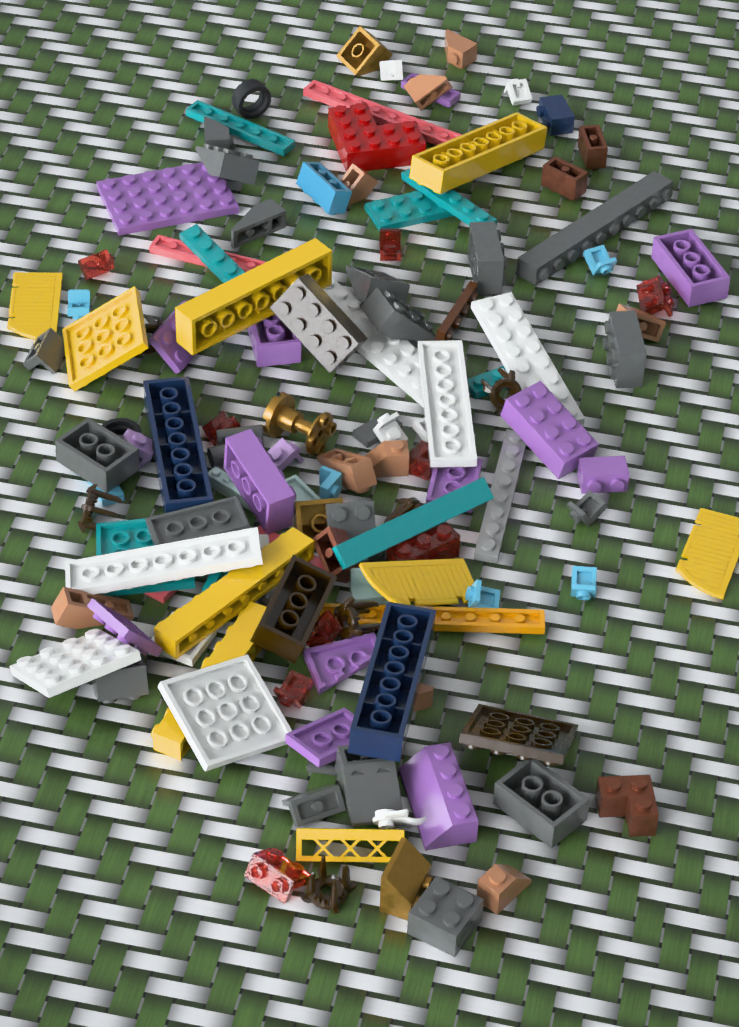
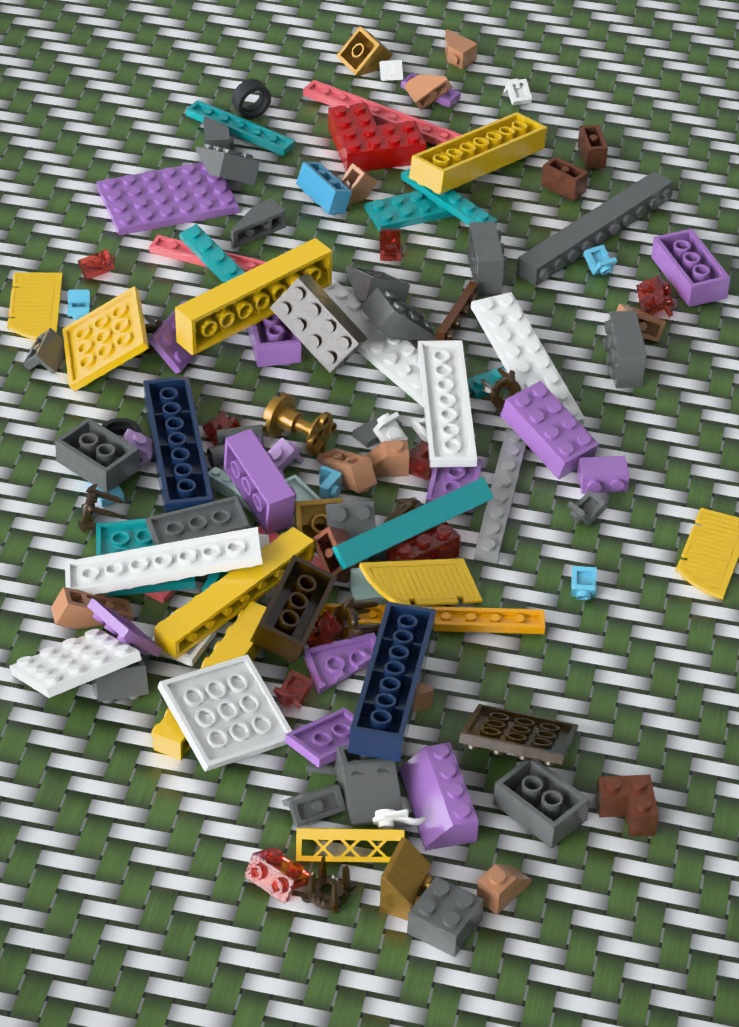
(481, 596): medium azure bracket -> none
(555, 115): dark blue brick -> none

